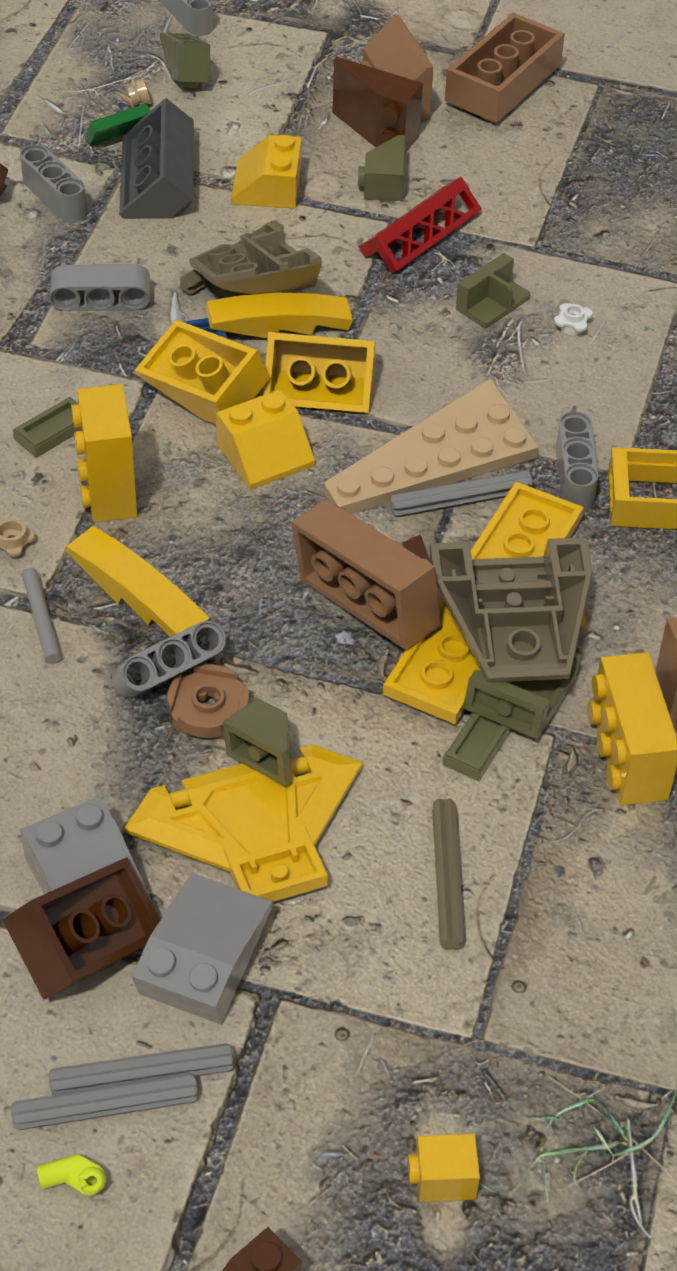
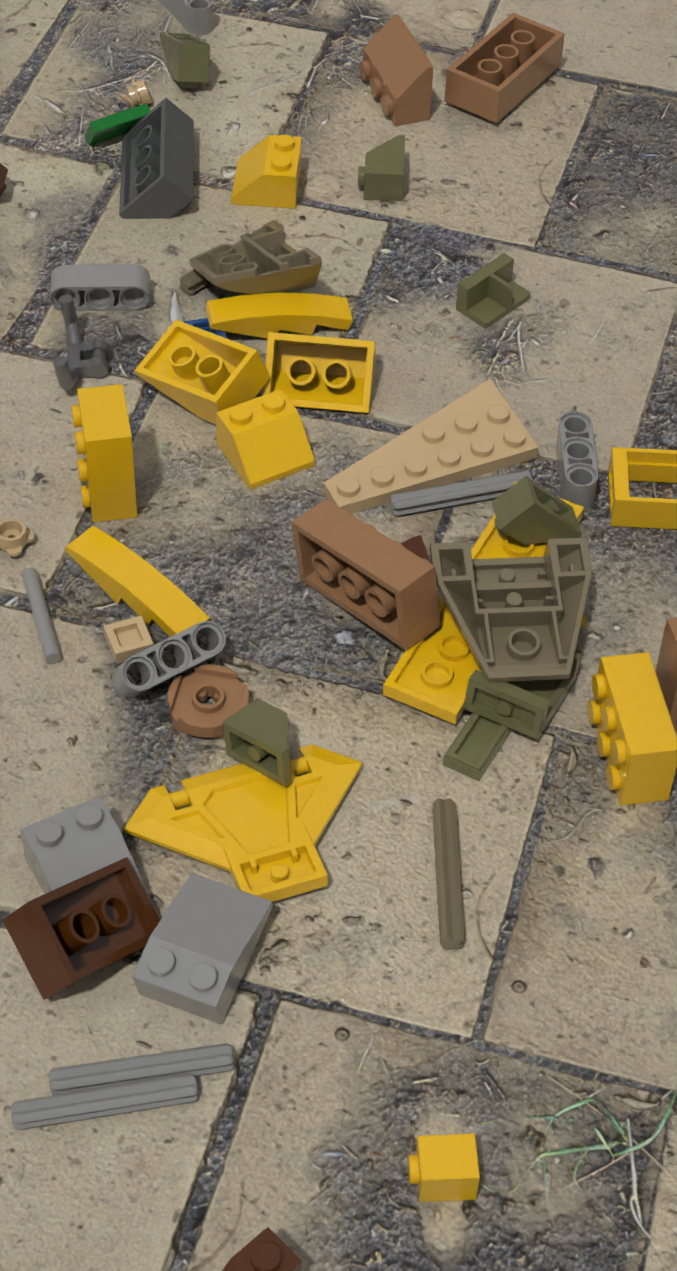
(47, 428): olive tile -> none
(53, 183): light grey beam -> none
(74, 1171): neon yellow arm -> none
(83, 358): none -> flat silver piece
(127, 638): none -> tan plate
(376, 102): reddish brown slope -> none
(414, 217): red fence -> none
(534, 514): none -> olive slope
(572, 318): white plate -> none

